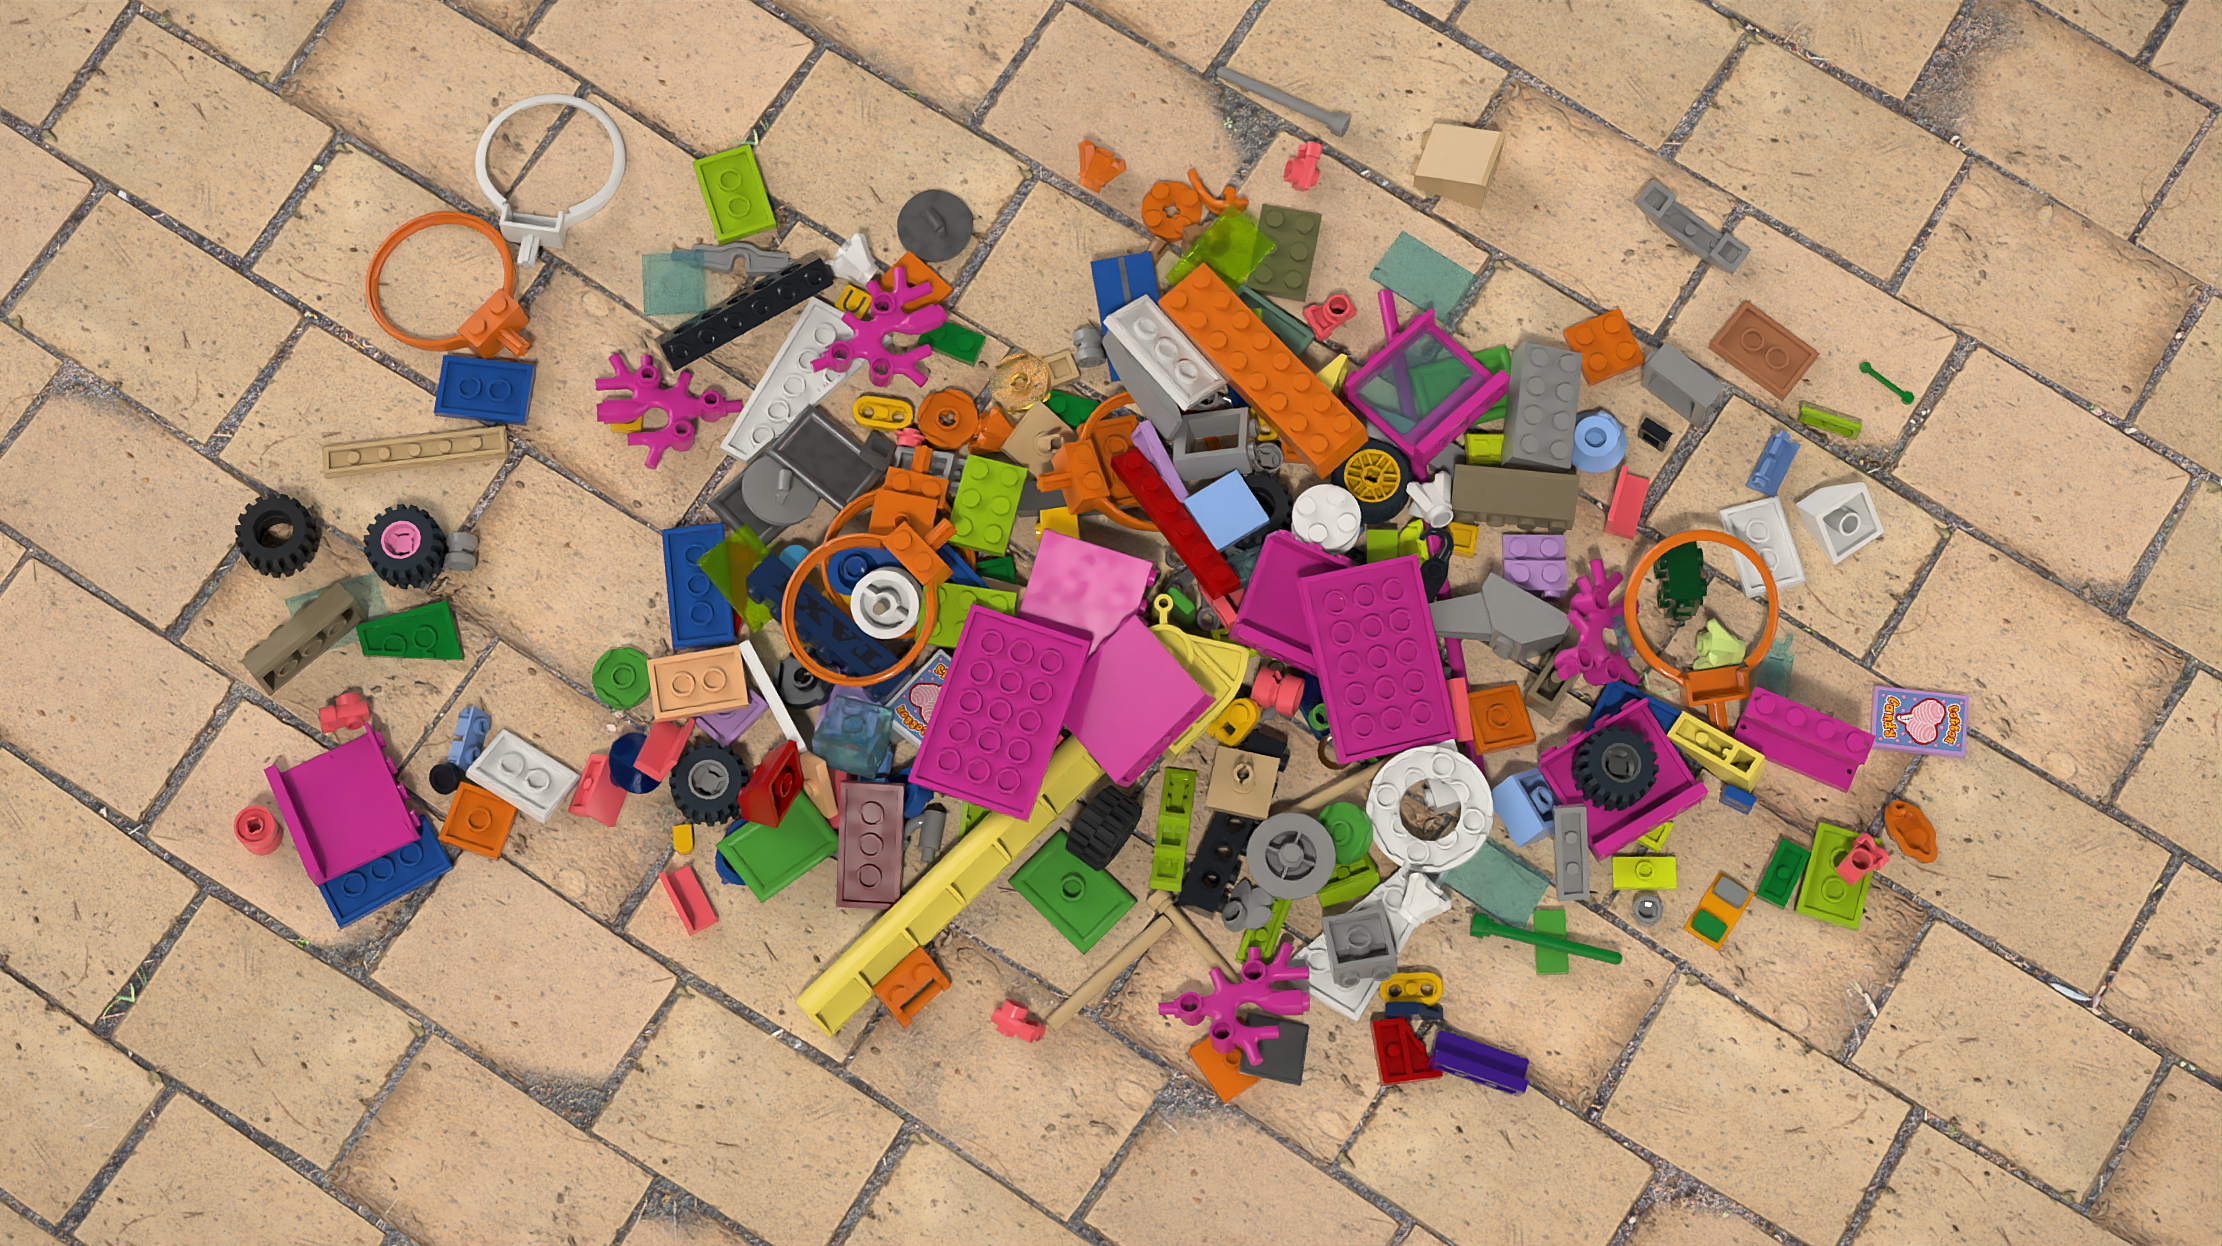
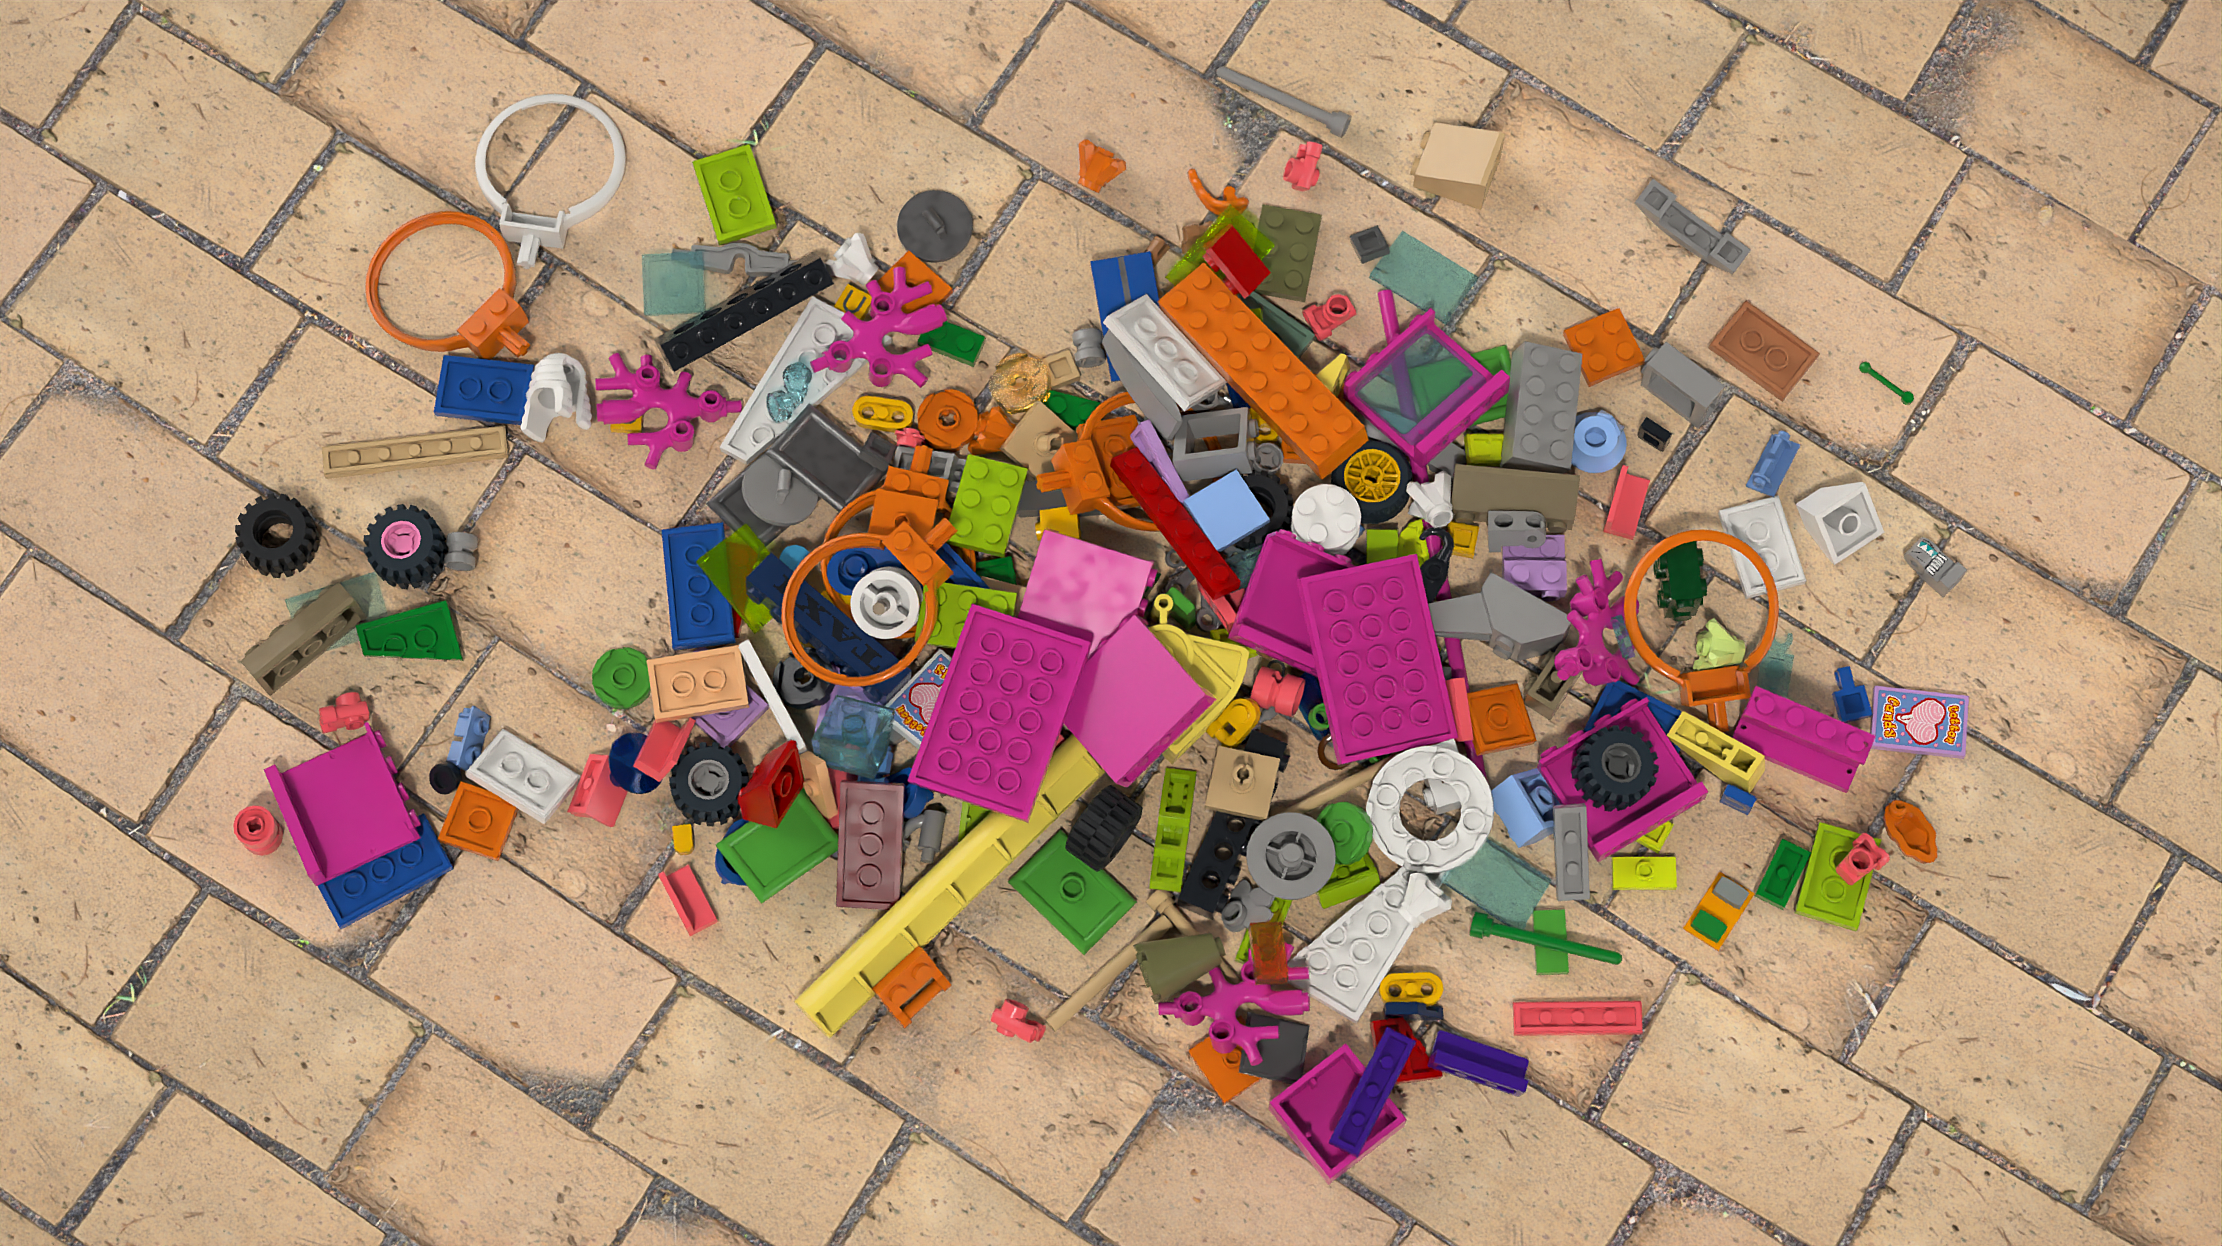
(555, 391): none -> white hair
(796, 382): none -> clear light blue arm
(1165, 195): orange plate -> none
(1177, 962): none -> olive cone
(1236, 260): none -> red slope
(1268, 953): none -> clear orange plate
(1315, 1105): none -> dark pink container
(1359, 946): light grey plate -> none
(1369, 244): none -> dark grey tile
(1372, 1092): none -> dark purple tile
(1515, 529): none -> light grey leg
(1577, 1018): none -> coral tile
(1647, 910): light grey tile -> none
(1830, 420): lime slope -> none
(1850, 701): none -> blue plate
(1934, 566): none -> light grey leg

